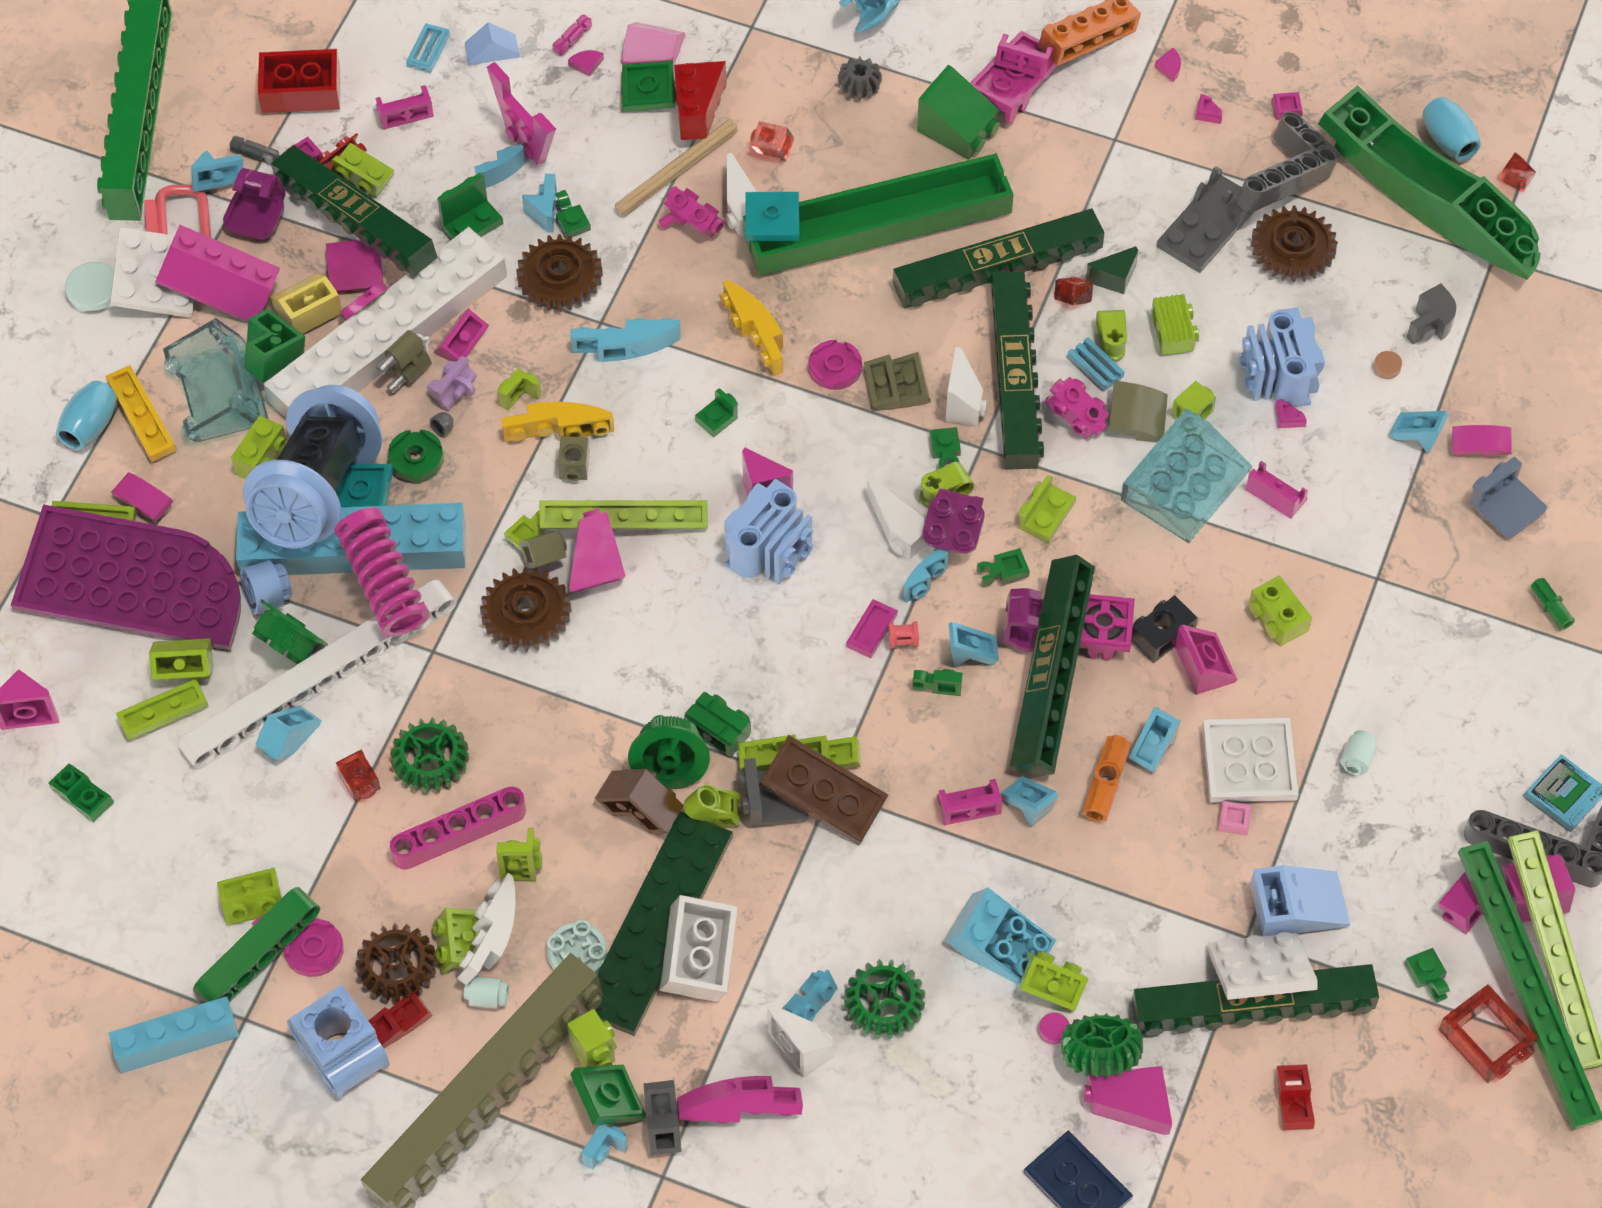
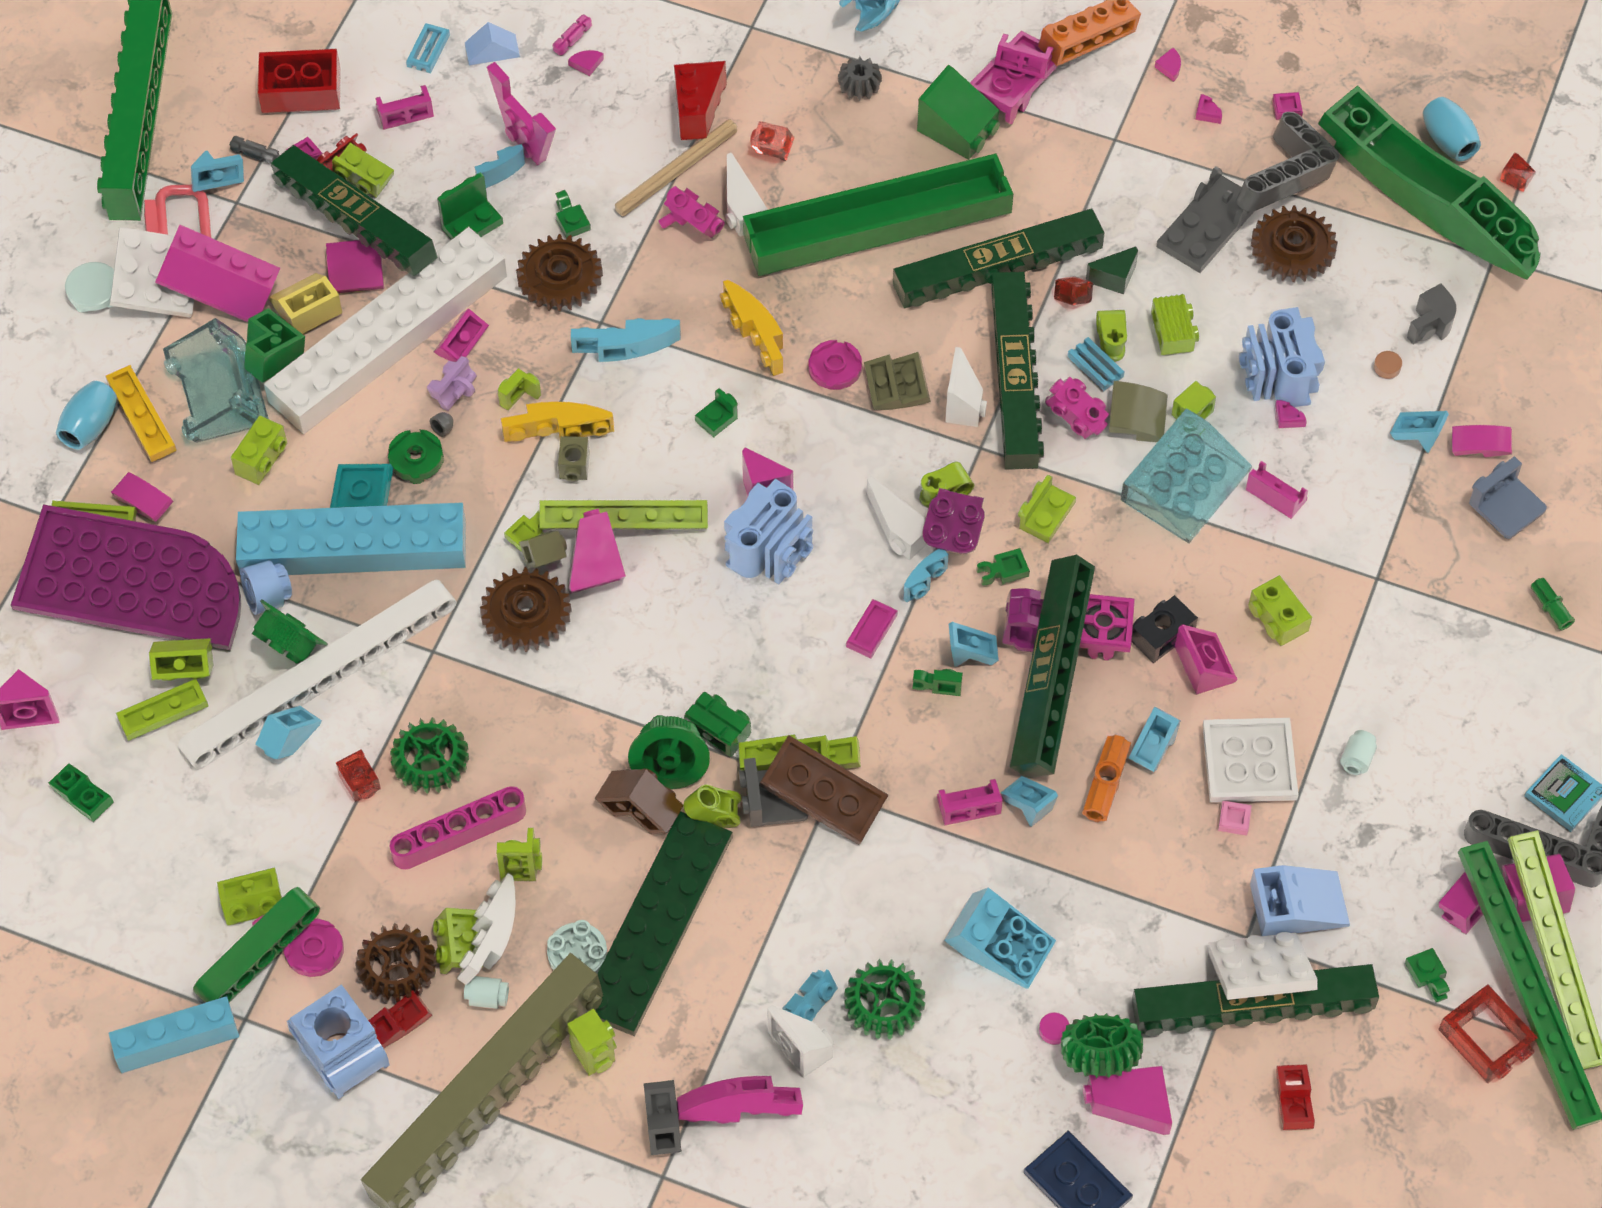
(255, 205): magenta piece -> none
(295, 496): light blue brick -> none
(363, 300): dark pink tile -> none
(386, 570): dark pink piece -> none
(407, 358): olive piece -> none
(543, 206): medium azure slope -> none
(598, 1146): medium azure bracket -> none
(608, 1094): green plate -> none
(648, 86): green plate -> none
(651, 44): slope -> none
(698, 948): white brick -> none
(772, 216): teal plate -> none
(903, 634): coral bush -> none
(945, 445): green plate -> none
(1053, 981): lime bracket -> none

